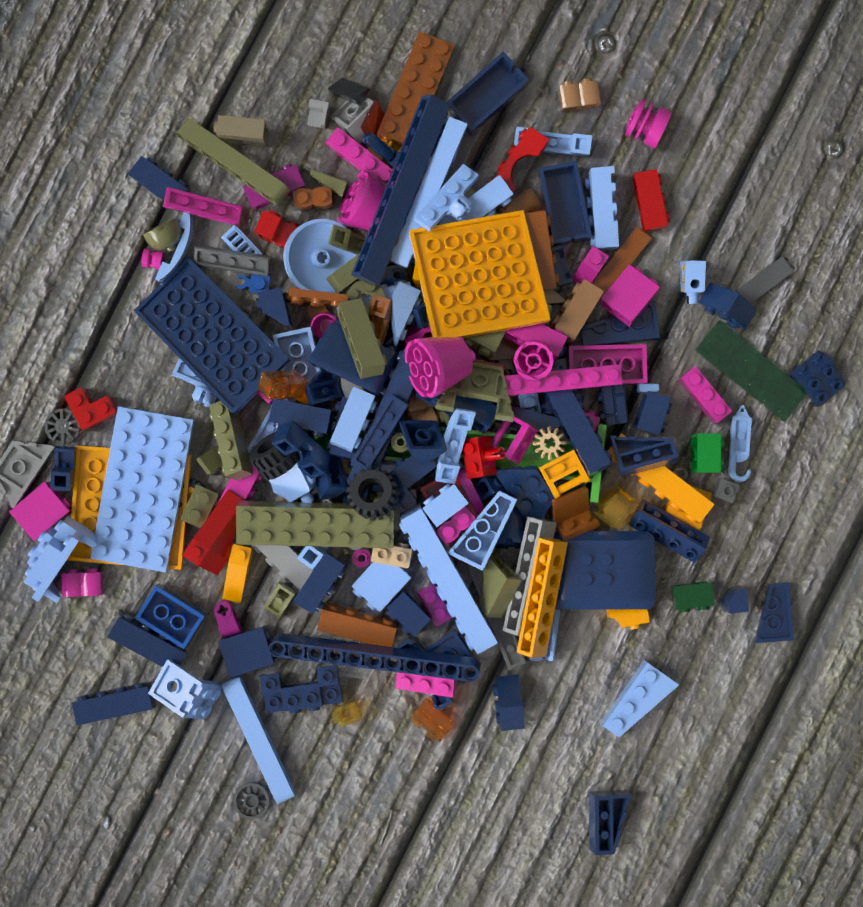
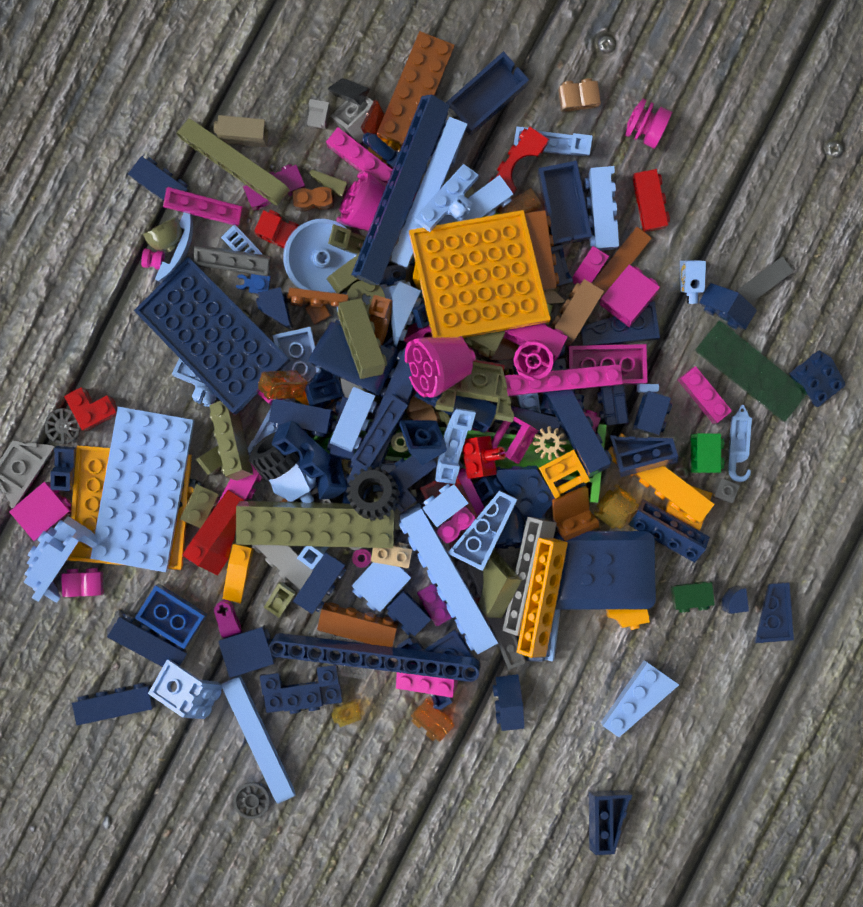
(321, 322): dark pink hair -> none

